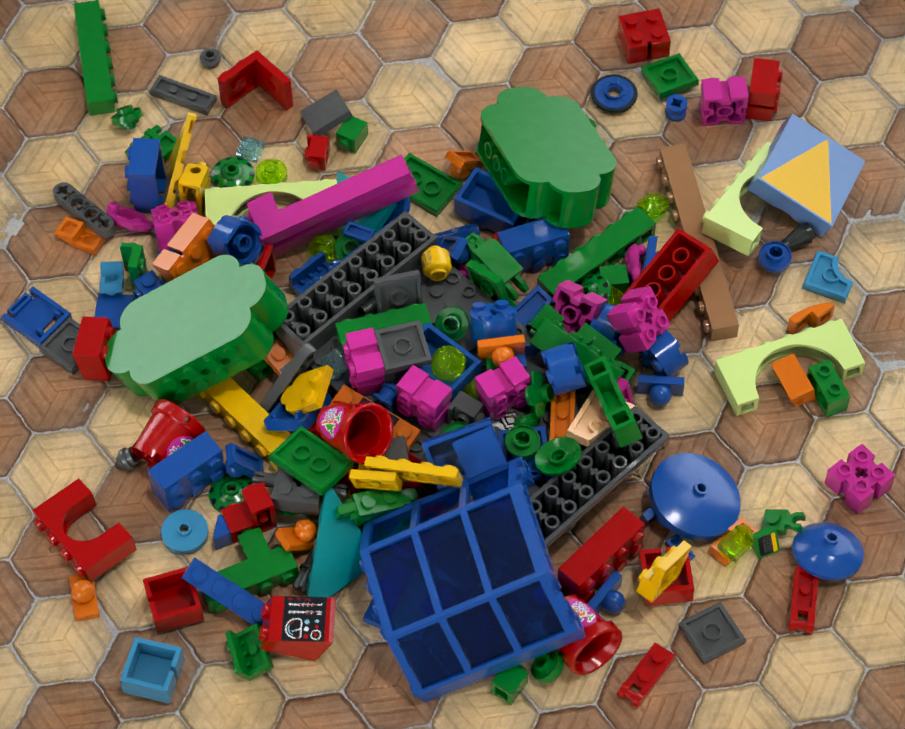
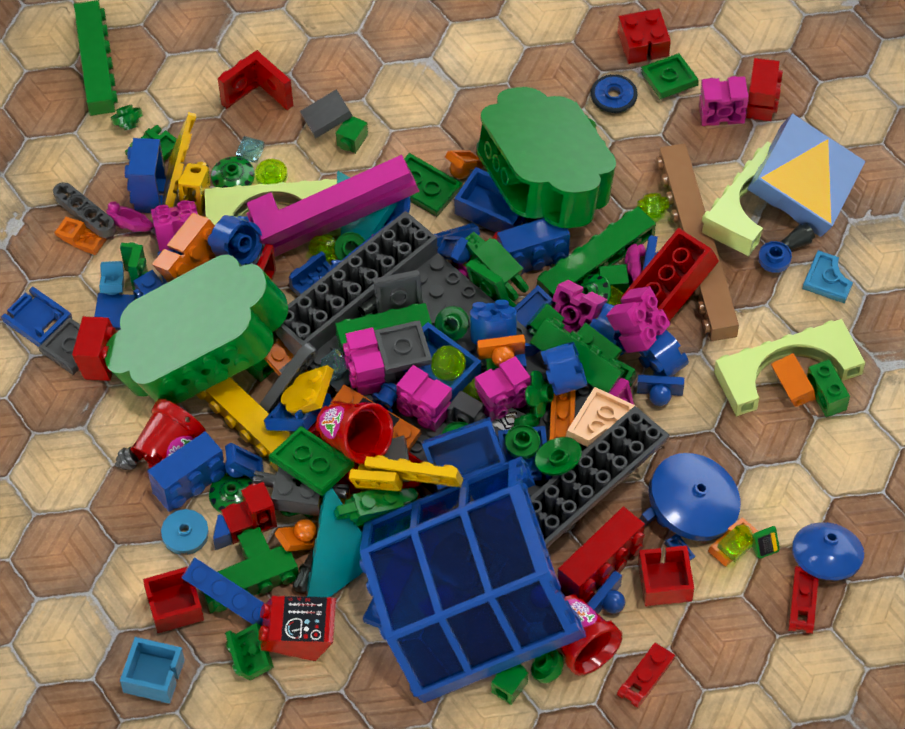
(83, 598): orange tile -> none
(89, 557): red arch -> none
(183, 95): dark grey tile -> none
(213, 61): dark grey plate -> none
(317, 152): red brick -> none
(358, 232): blue piece -> none
(436, 263): yellow head -> none
(479, 452): blue piece -> none
(612, 402): green arch -> none
(663, 572): yellow plate -> none
(672, 111): blue wheel -> none
(712, 633): dark grey tile -> none
(783, 520): green plate -> none
(814, 315): orange slope -> none
(859, 479): dark pink brick -> none

